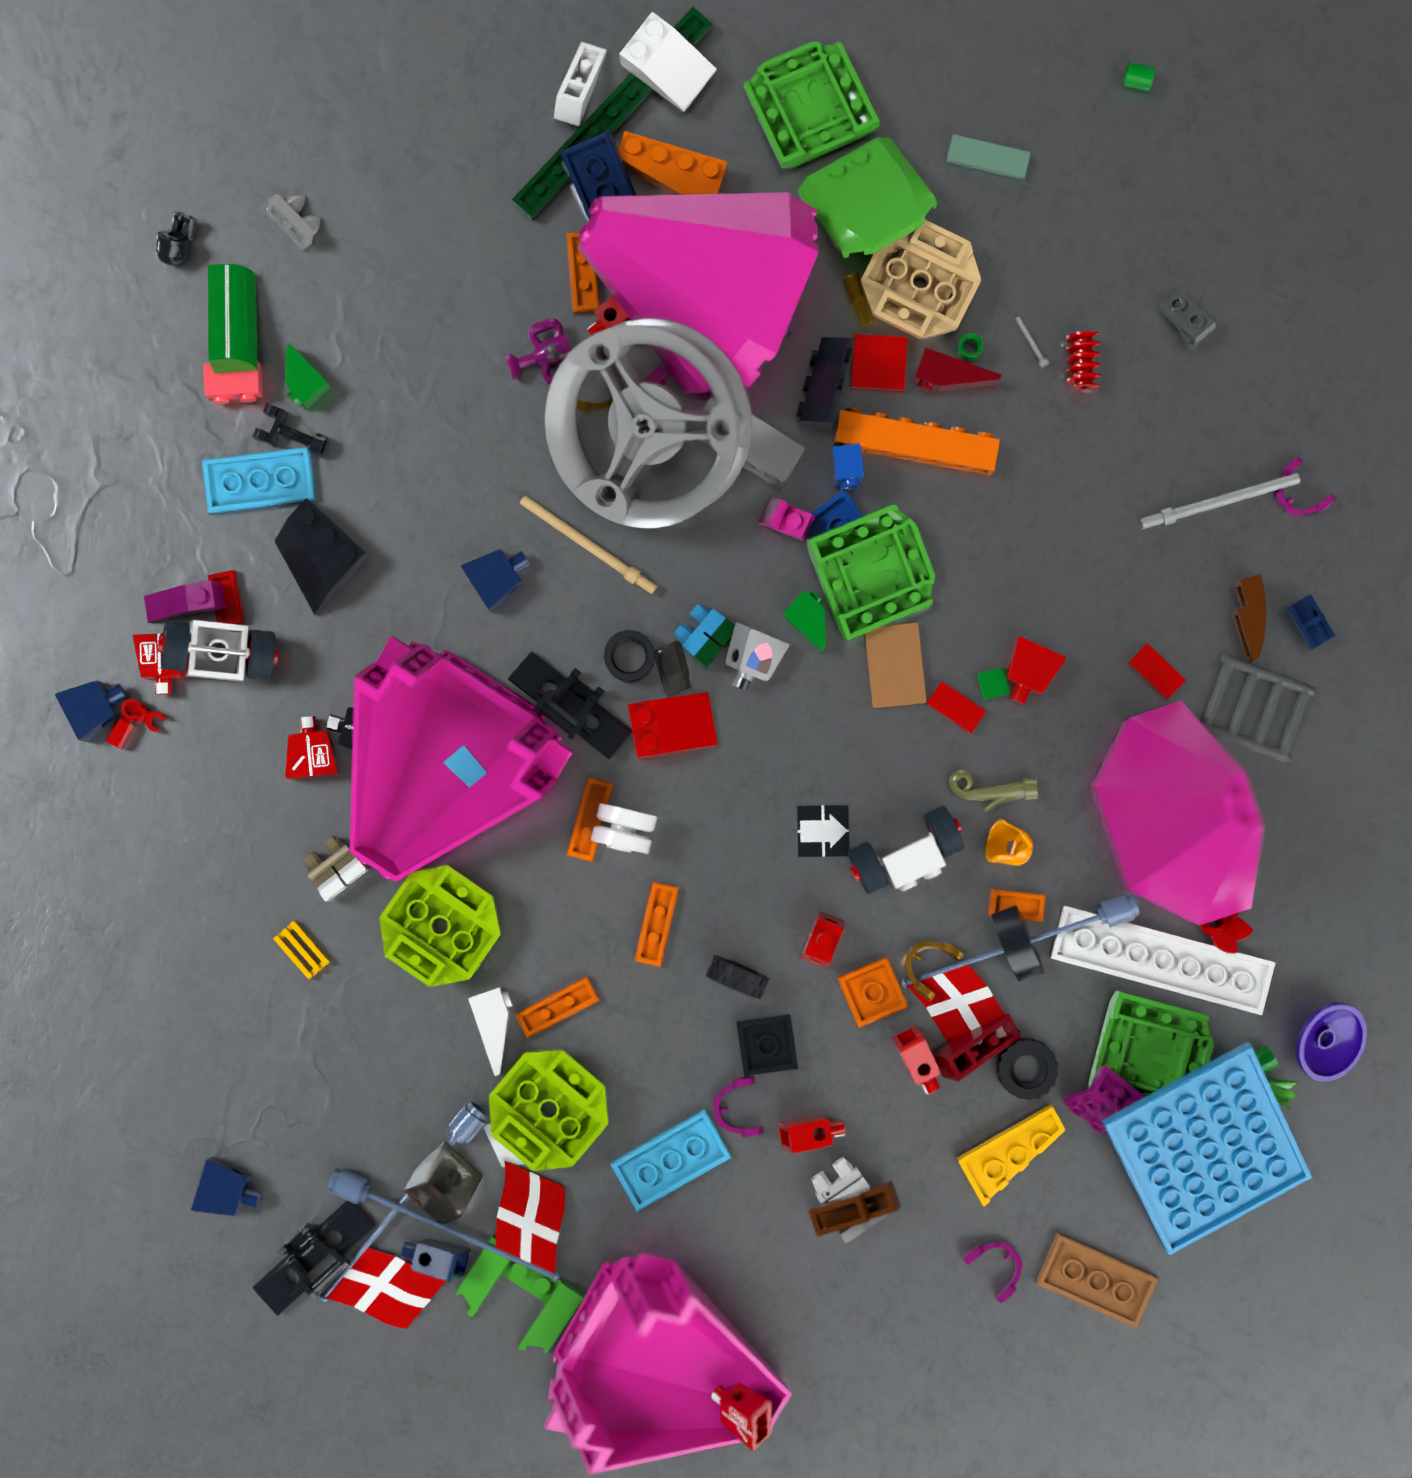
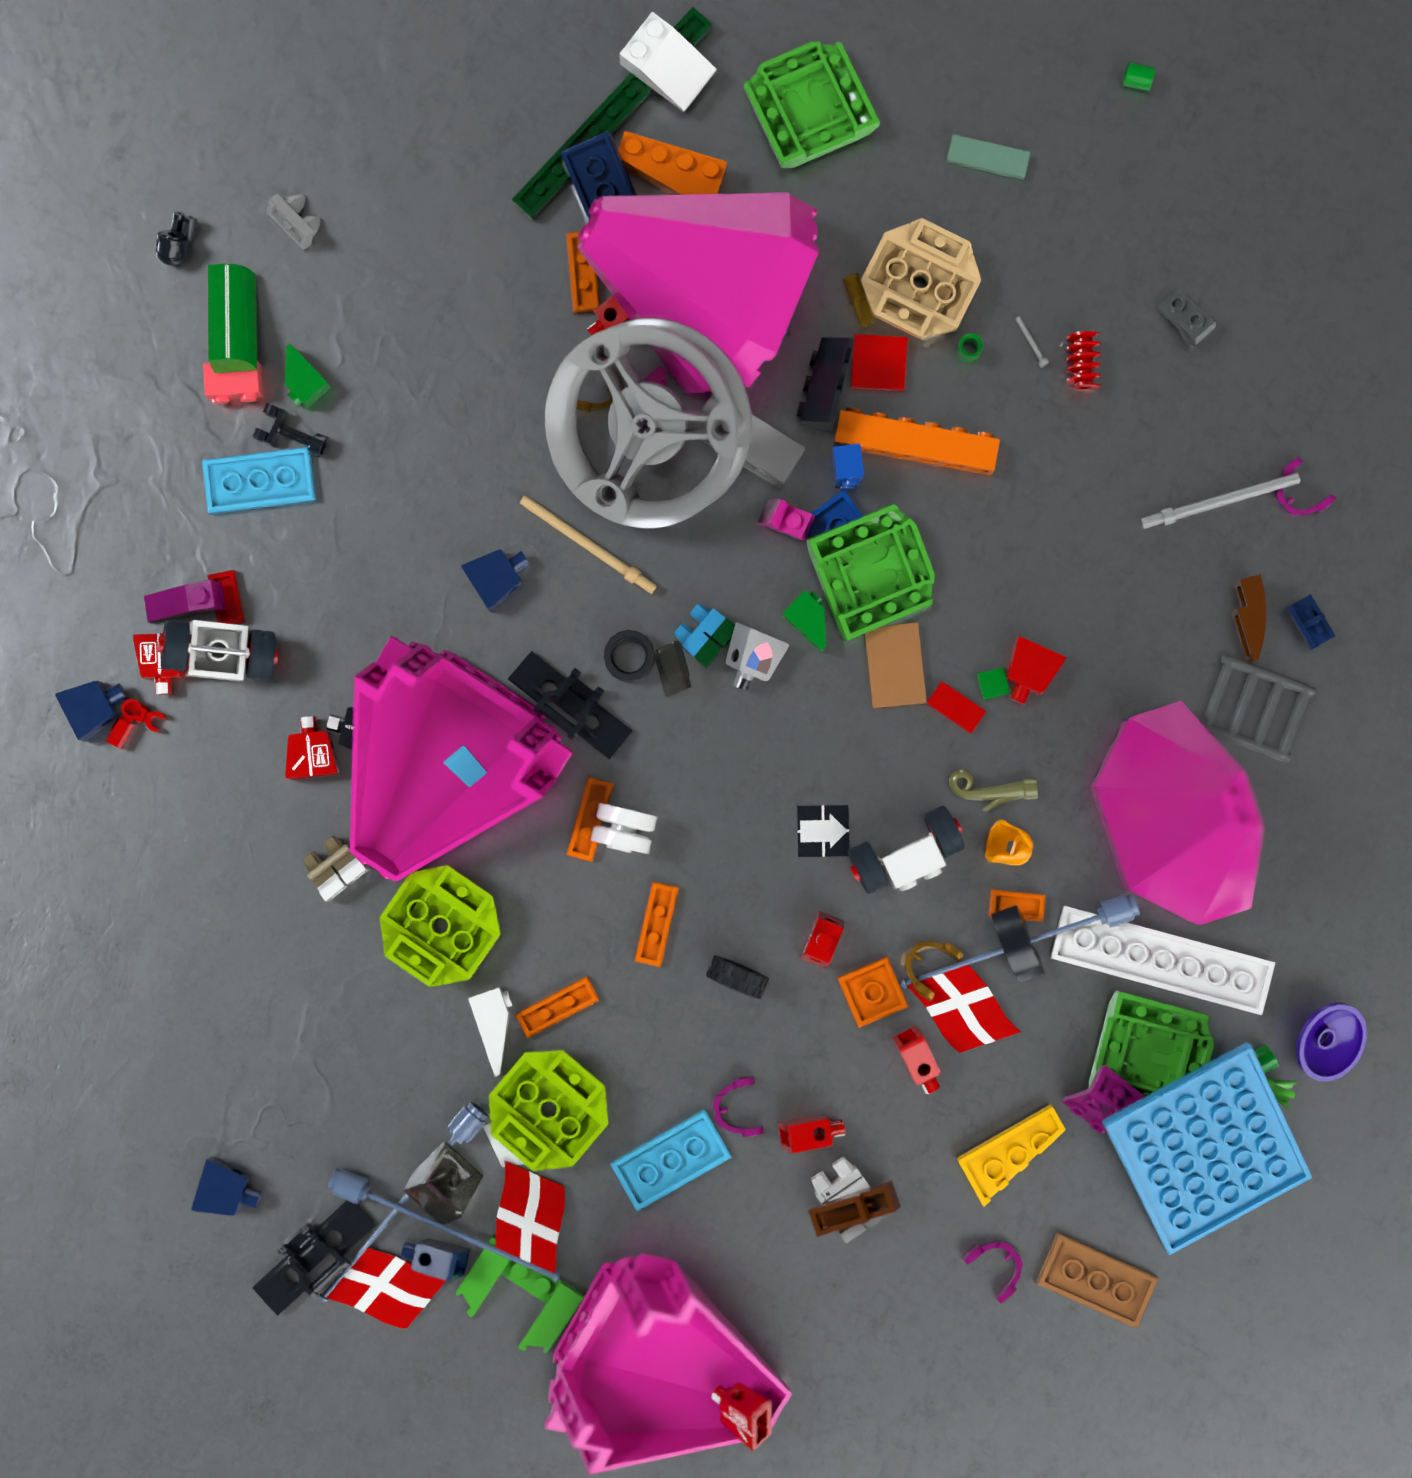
(316, 967): yellow tile -> none
(318, 554): black wedge -> none
(546, 353): magenta piece -> none
(579, 84): white slope -> none
(672, 725): red slope -> none
(767, 1045): black plate -> none
(868, 198): bright green wedge -> none
(947, 373): dark red slope -> none
(975, 1048): dark red slope -> none
(1032, 1089): black tyre -> none
(1156, 671): red tile -> none
(1227, 932): red plate -> none

